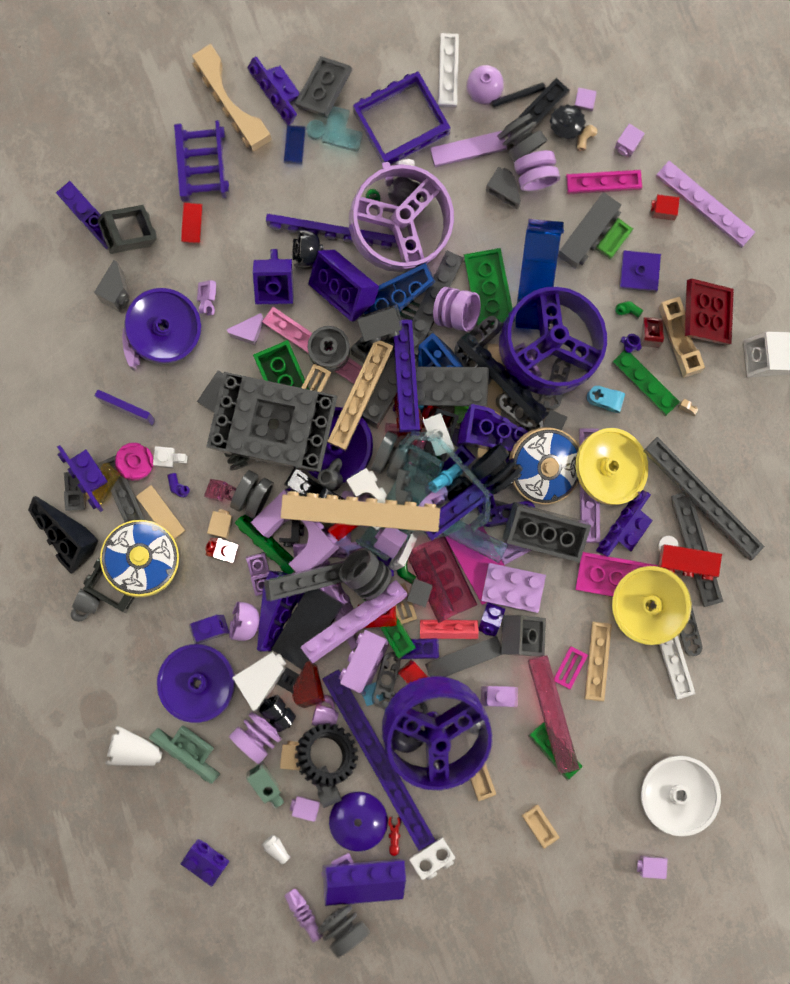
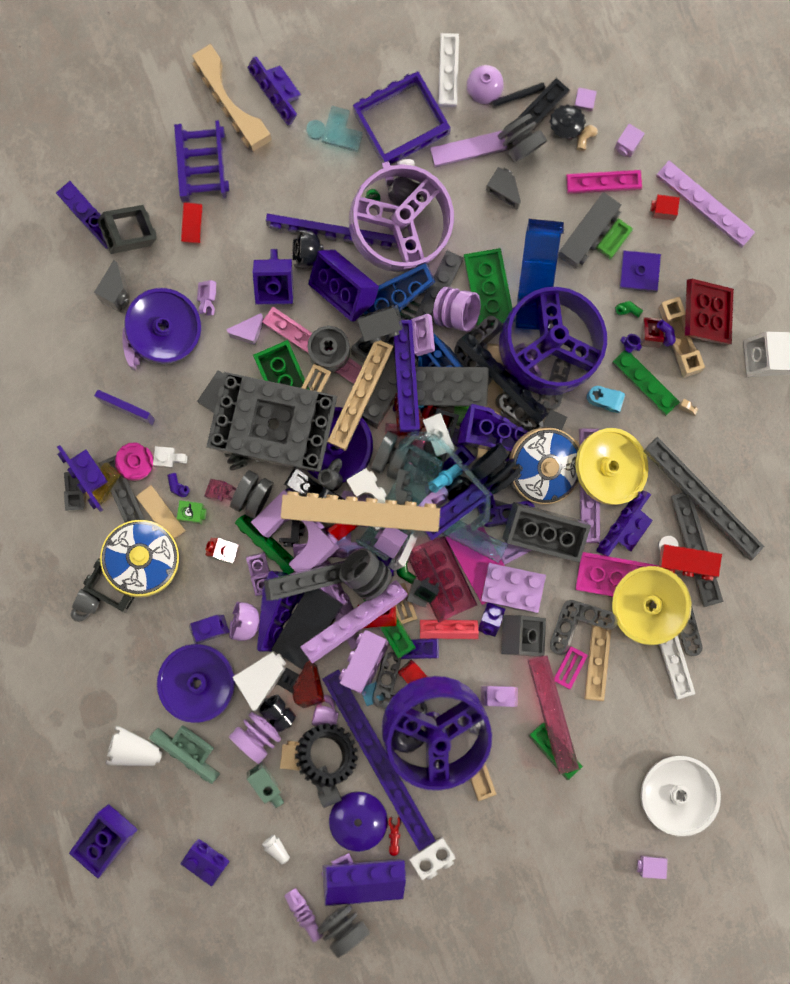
(70, 539): black wedge -> none
(103, 840): none -> dark purple slope
(191, 512): none -> bright green brick
(220, 524): tan brick -> none
(294, 144): clear blue tile -> none
(305, 808): lavender brick -> none
(323, 86): dark grey plate -> none
(423, 335): none -> lavender plate
(427, 590): none -> black tile
(465, 658): dark grey slope -> none
(537, 170): lavender wheel -> none
(540, 826): tan tile -> none
(578, 615): none -> dark grey beam
(669, 338): none -> dark purple arm

